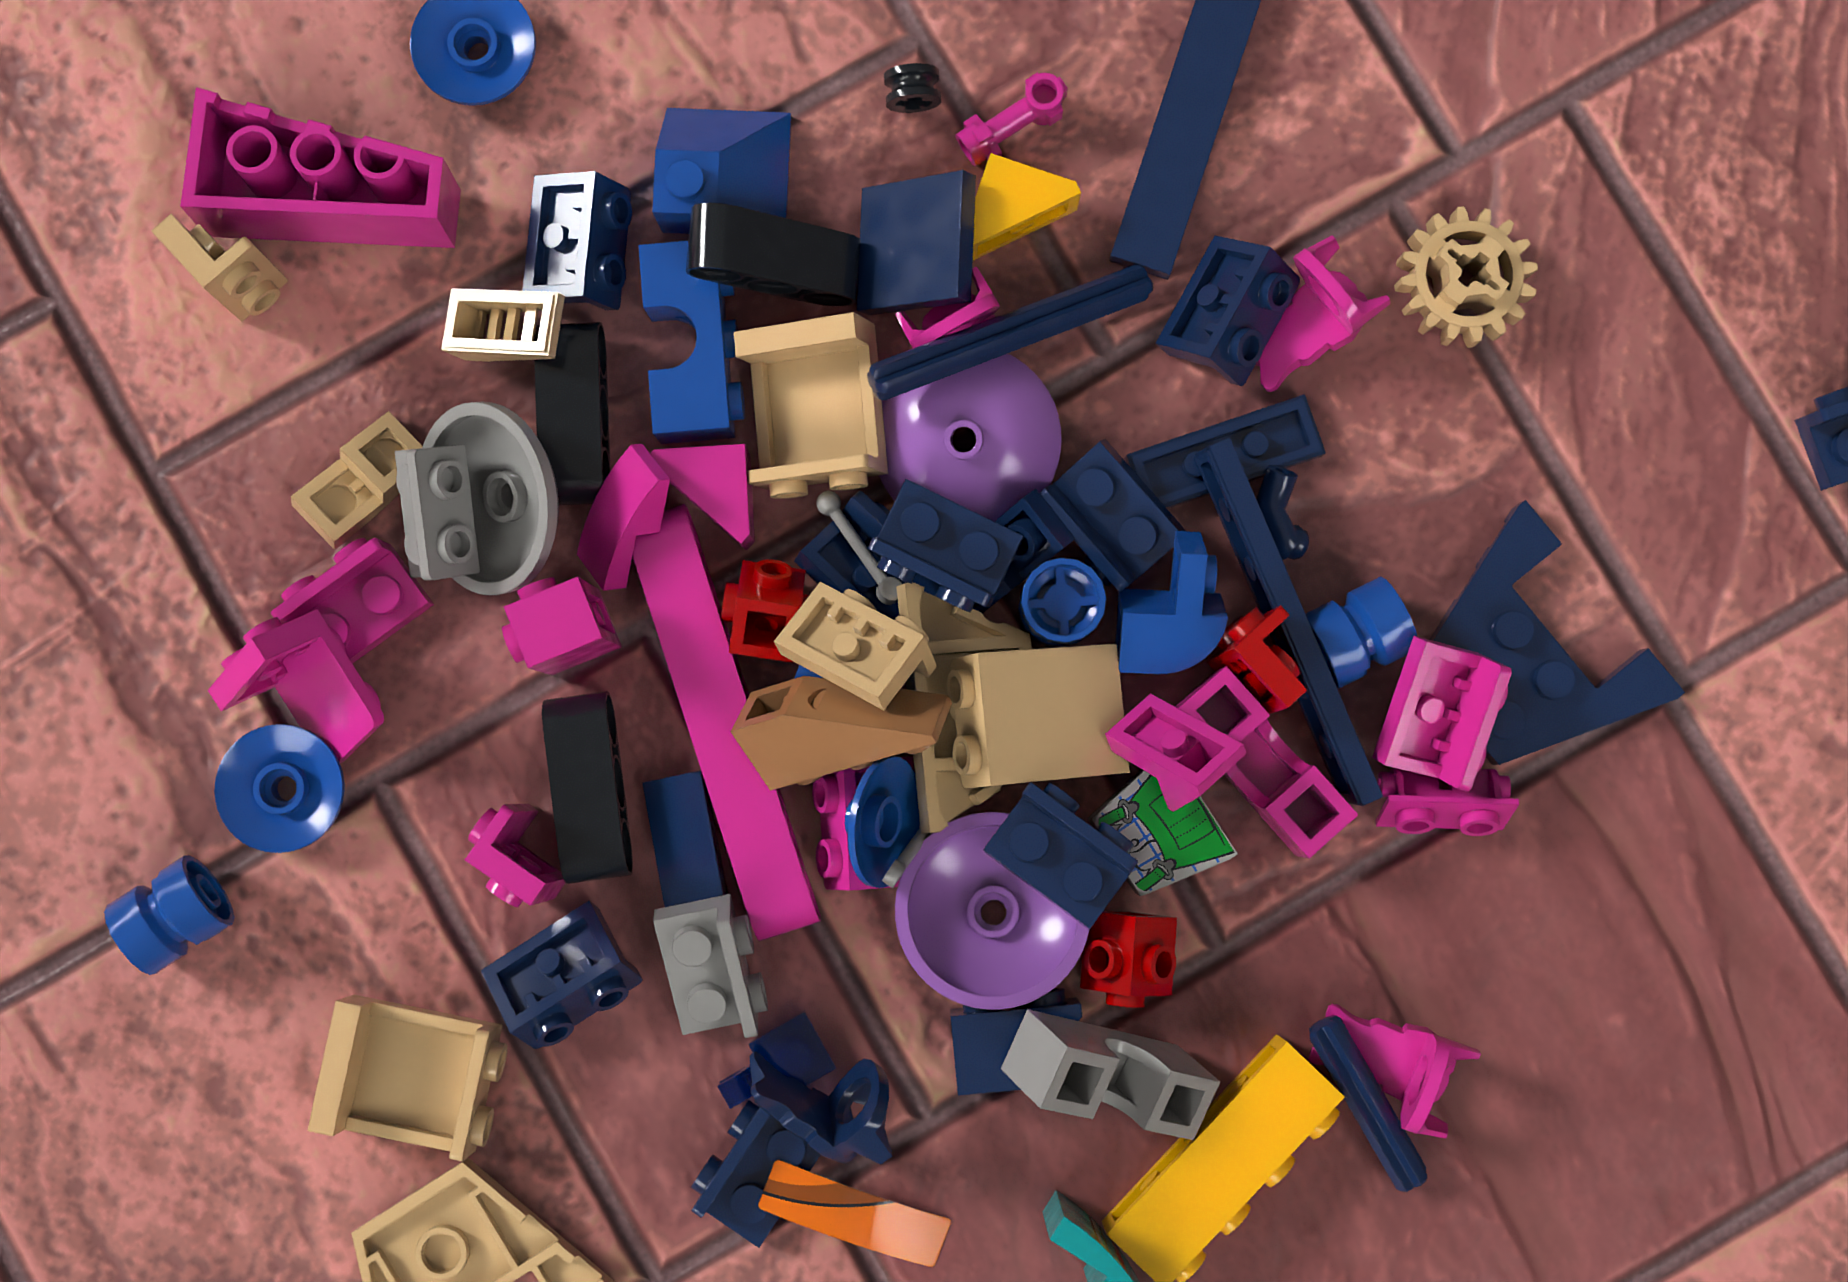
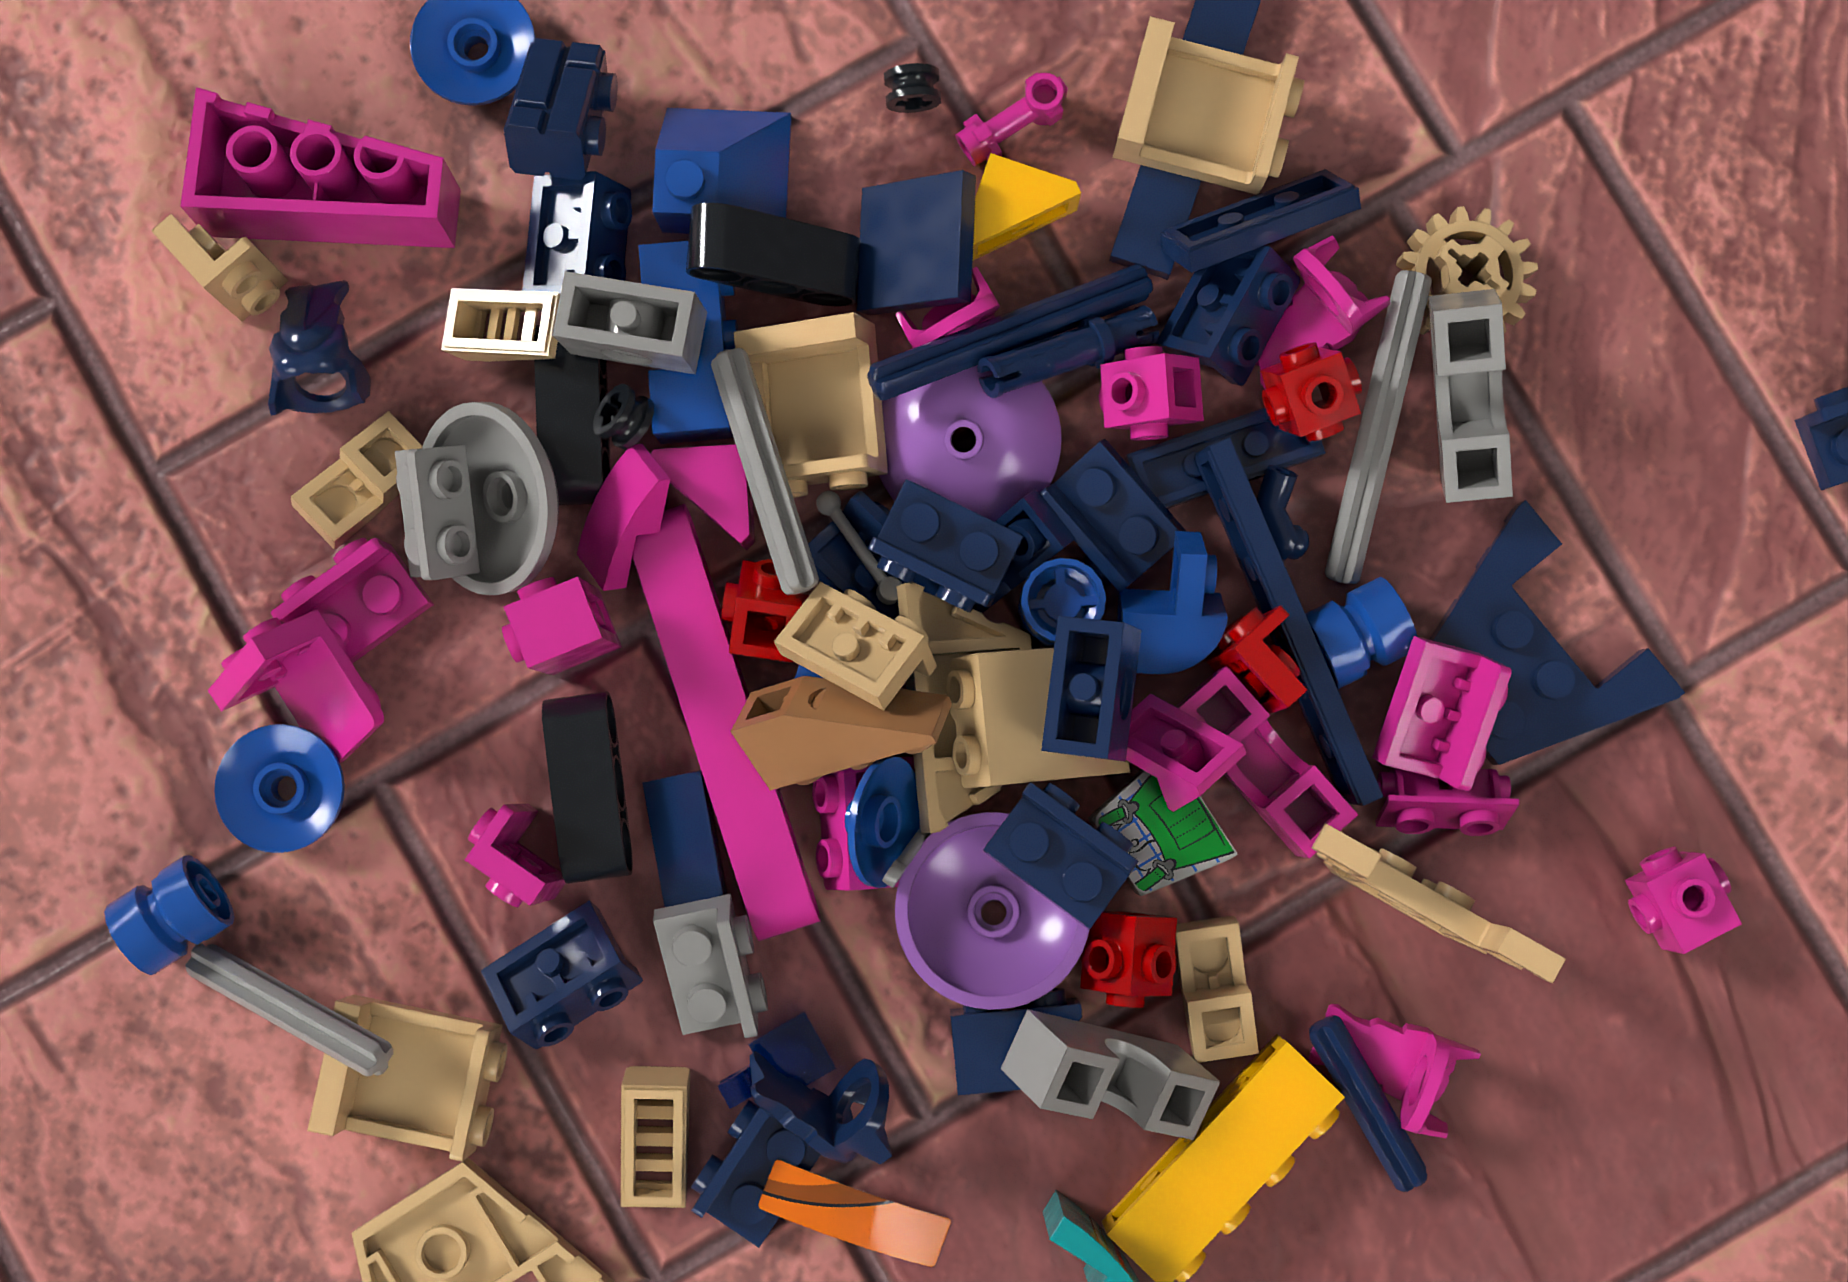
(290, 1009): none -> light grey axle
(314, 343): none -> dark blue hair
(559, 109): none -> dark blue brick
(623, 416): none -> black bush
(630, 322): none -> light grey brick
(638, 1090): none -> tan slope
(764, 471): none -> light grey axle
(1090, 344): none -> dark blue pin
(1091, 688): none -> dark blue brick
(1150, 392): none -> dark pink brick
(1207, 111): none -> tan panel
(1215, 989): none -> tan slope
(1259, 220): none -> dark blue tile
(1291, 387): none -> red brick
(1378, 426): none -> light grey axle
(1431, 904): none -> tan wing
(1469, 395): none -> light grey arch
(1681, 899): none -> dark pink brick

